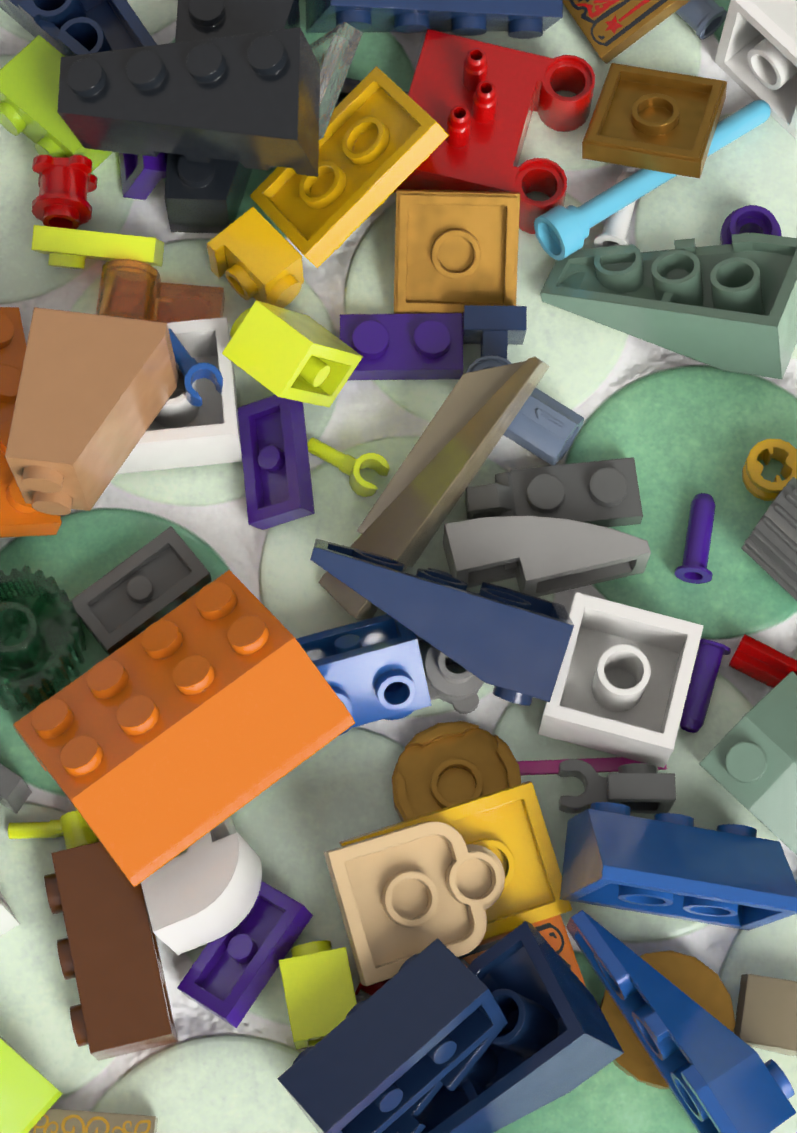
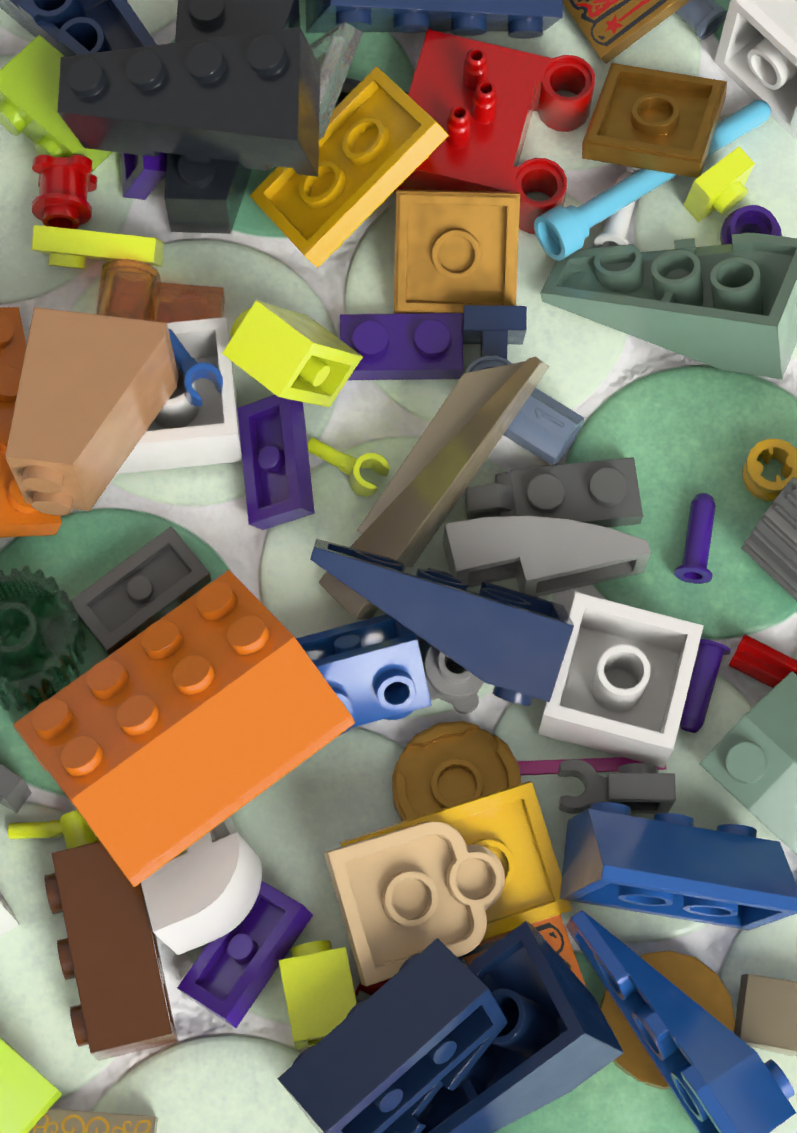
(257, 260): yellow brick -> none
(720, 186): none -> neon yellow plate

